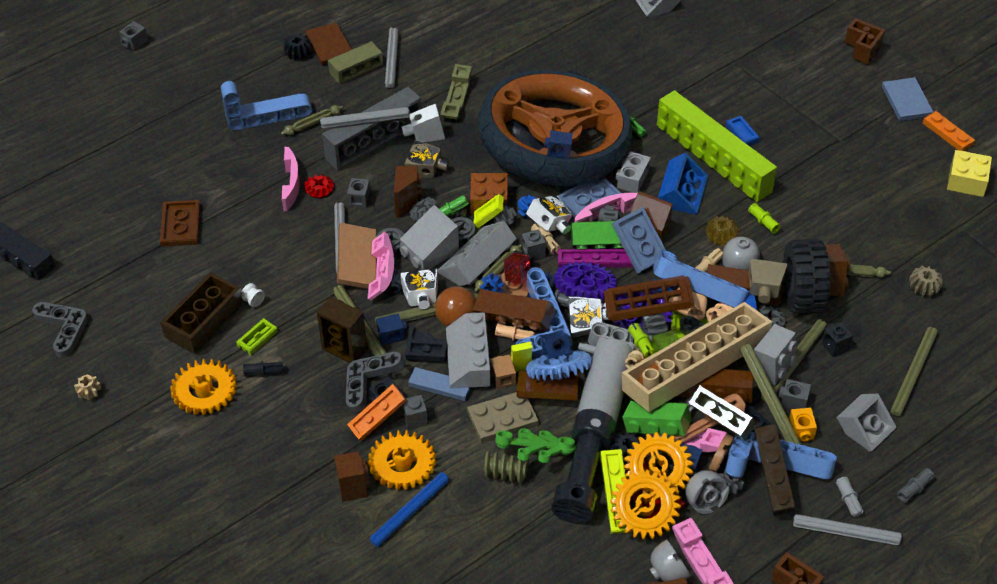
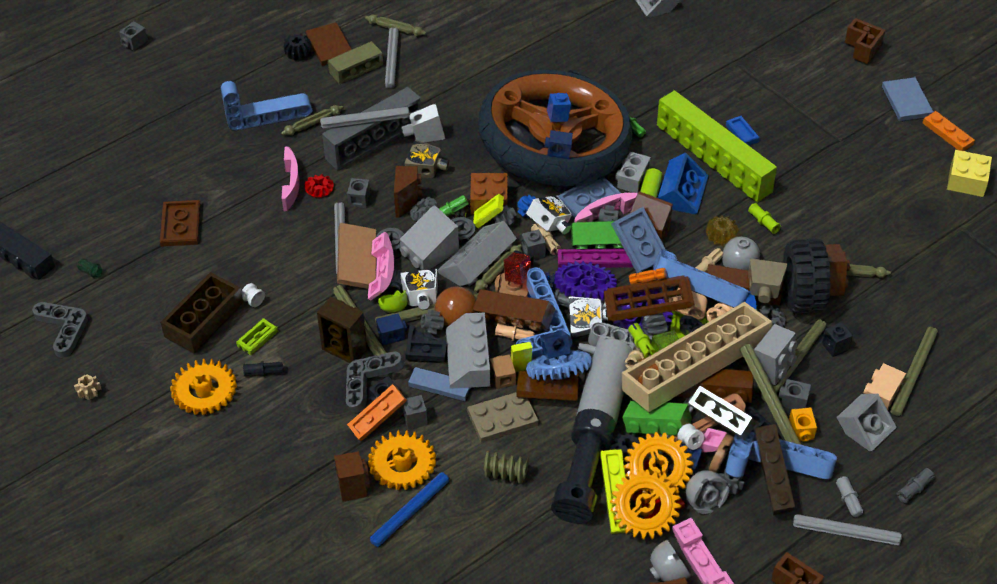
(92, 269): none -> clear green pin
(389, 23): none -> olive wheel
(393, 303): none -> lime hair
(432, 322): none -> dark grey gear
(457, 93): olive slope -> none
(492, 283): blue gear -> none
(558, 107): none -> blue brick
(561, 445): bright green plant -> none
(646, 276): none -> orange axle
(652, 182): none -> lime pin
(691, 436): none -> white wheel
(886, 383): none -> light nougat brick
(925, 281): dark tan gear -> none

